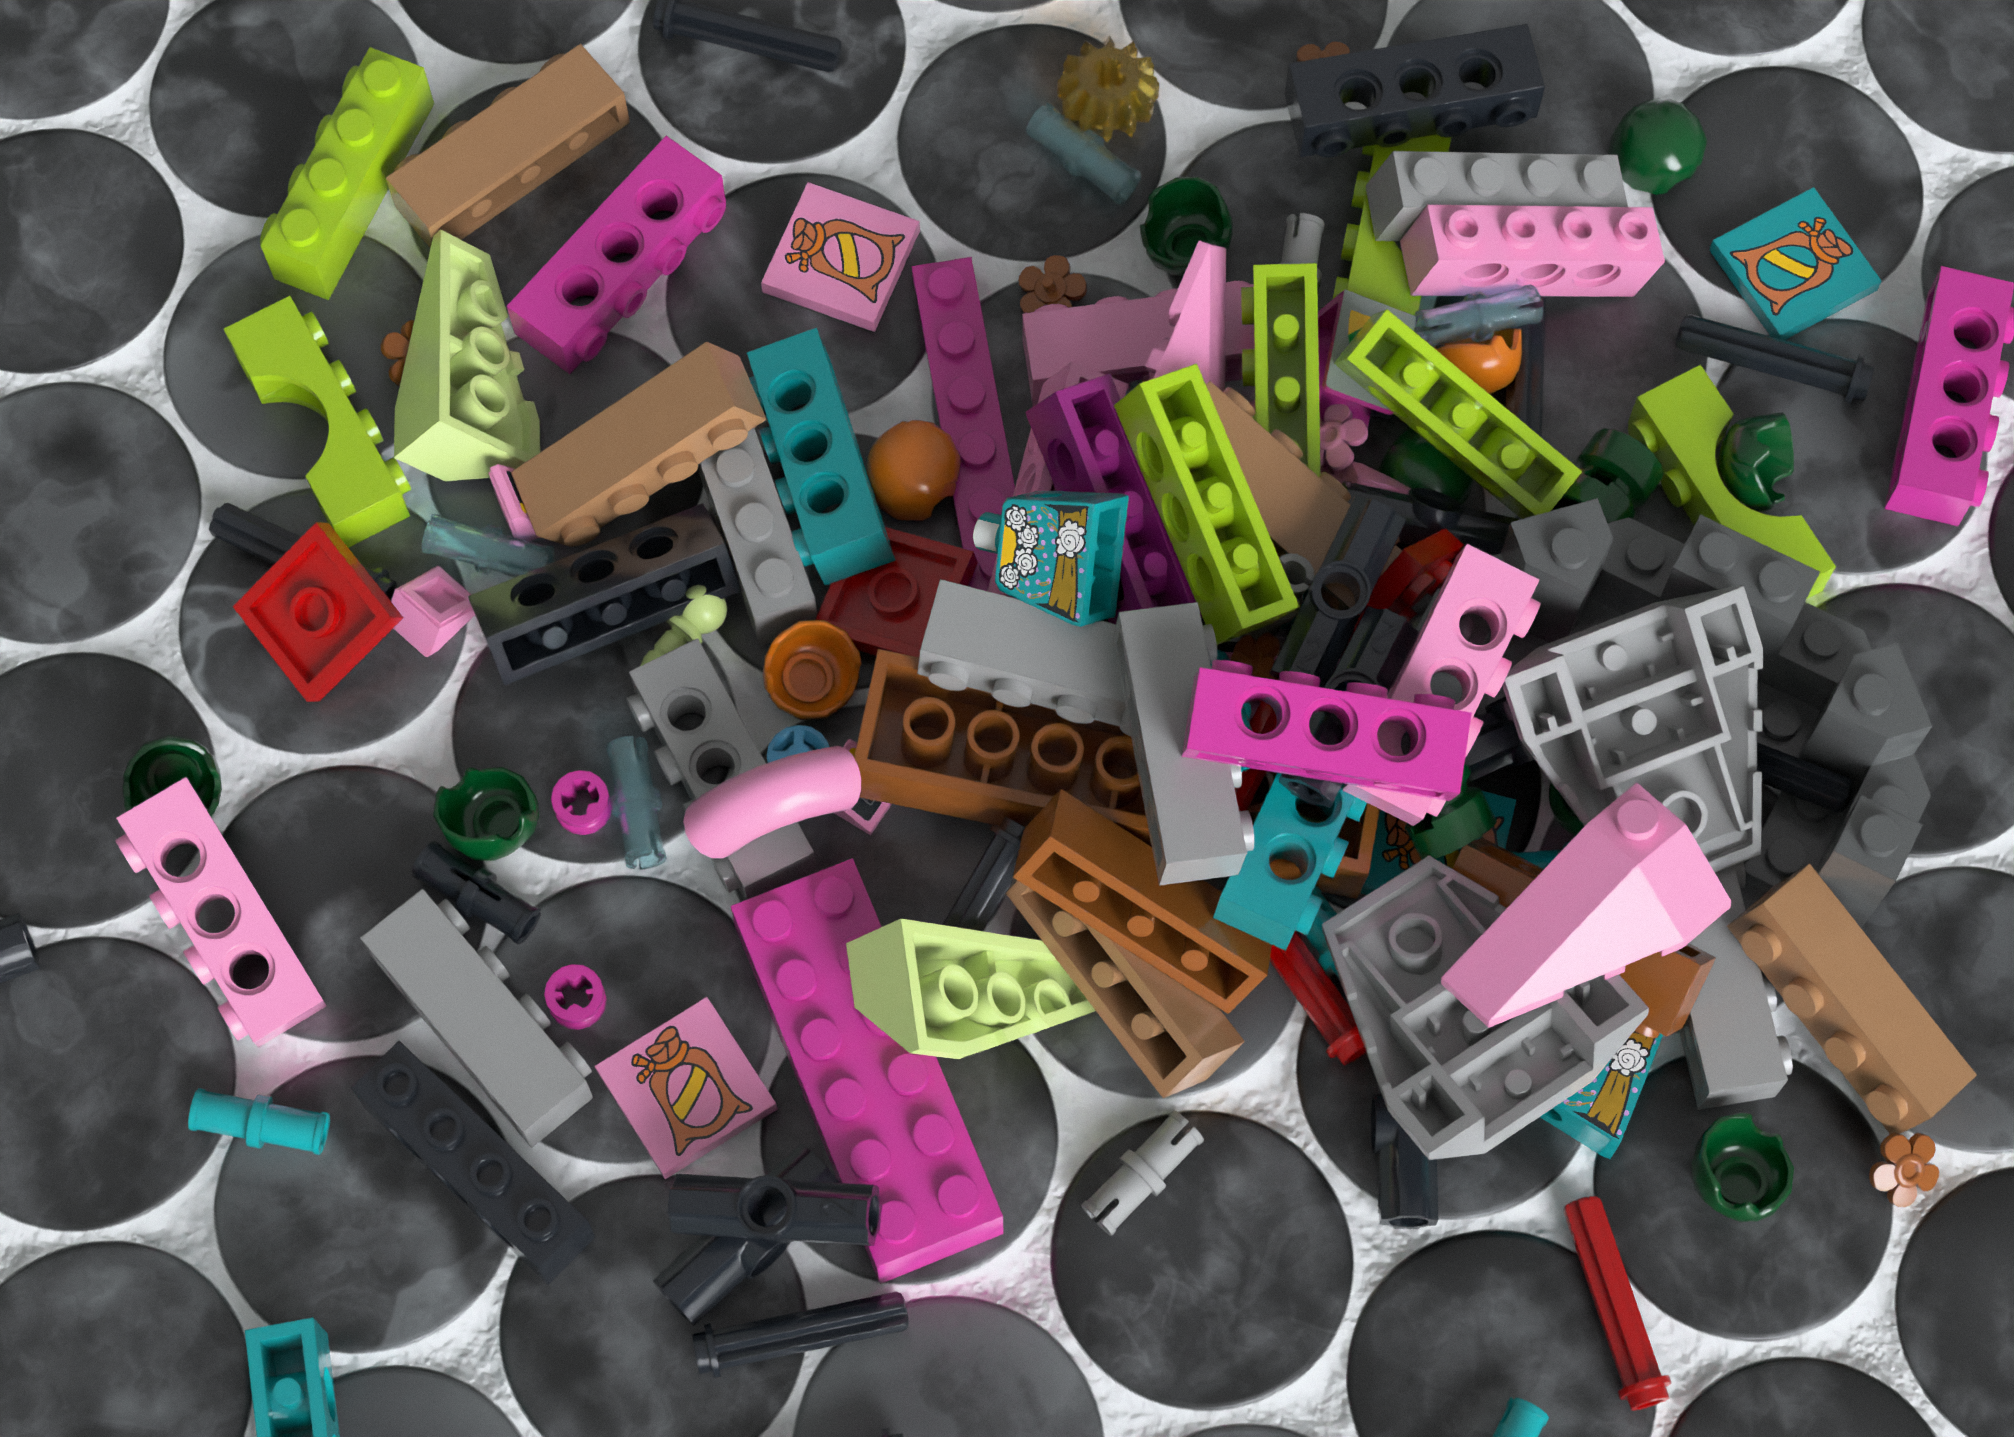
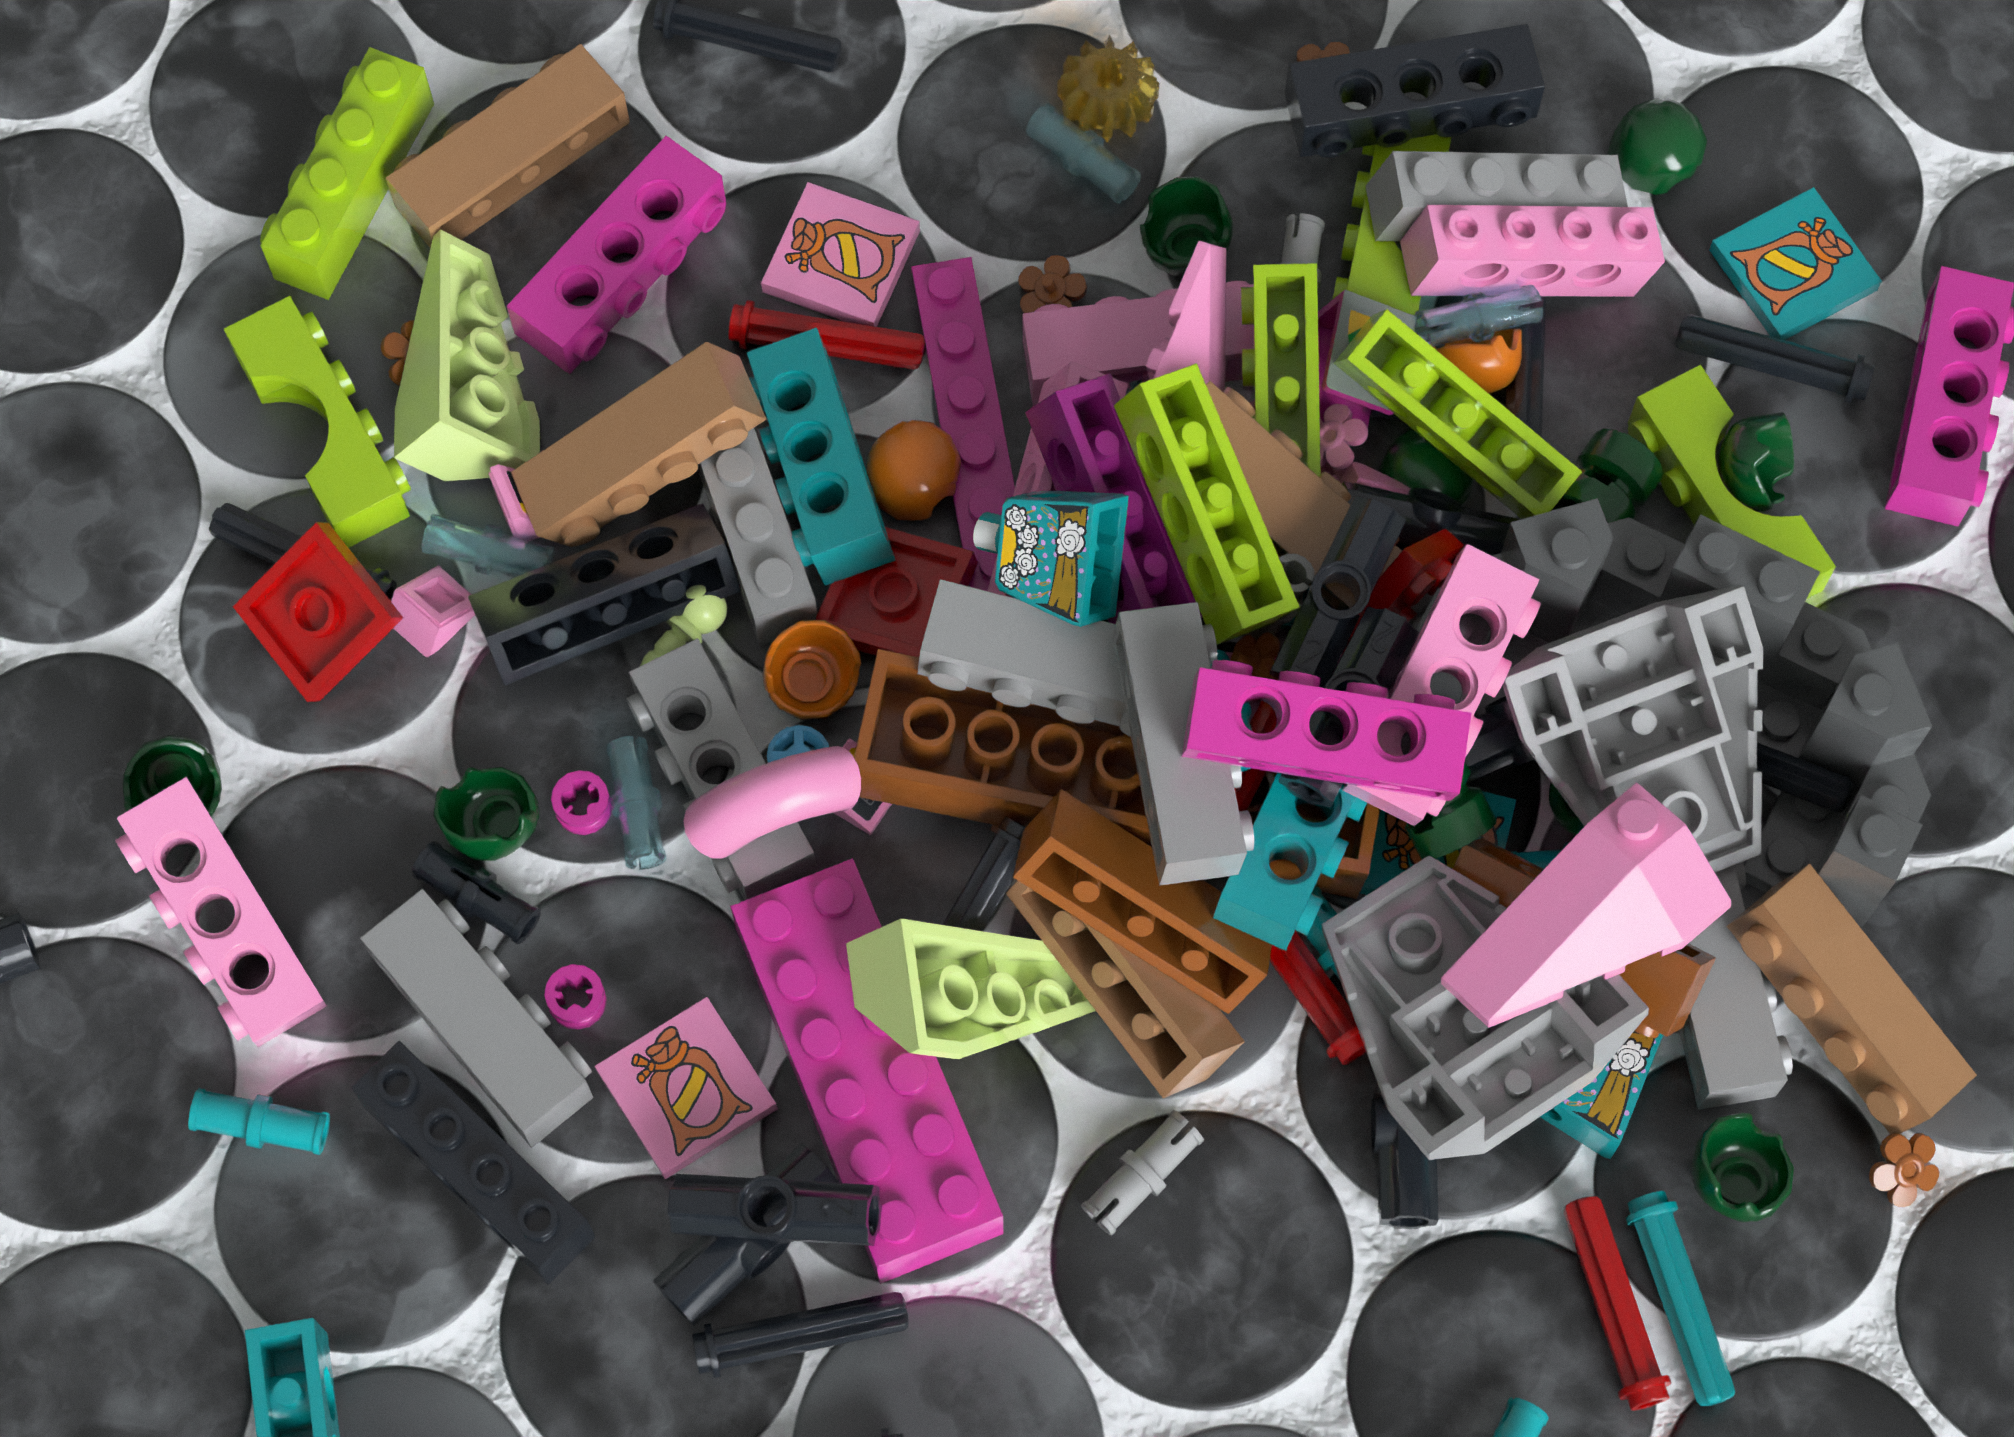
(839, 337): none -> red axle
(1681, 1297): none -> teal axle

